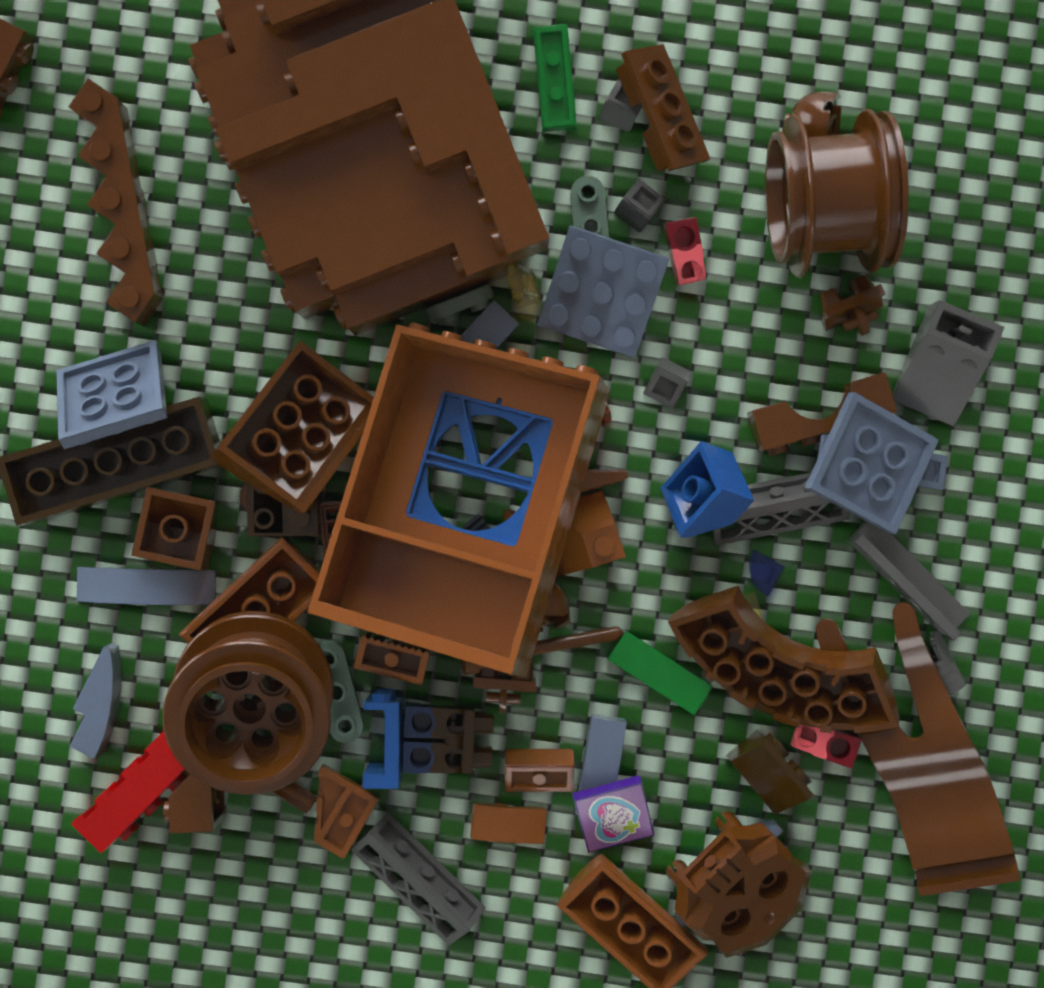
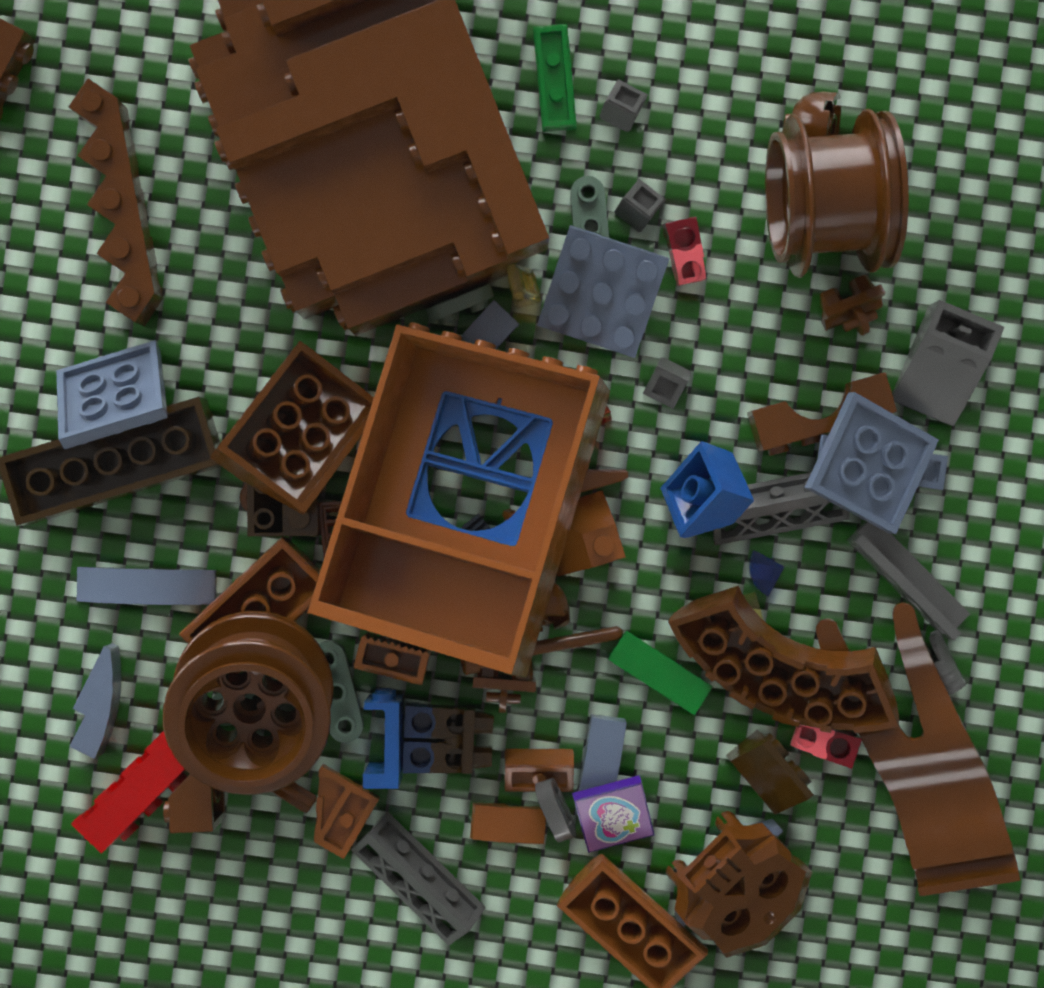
(176, 529): reddish brown slope -> none
(555, 810): none -> dark grey beam
(673, 134): reddish brown brick -> none

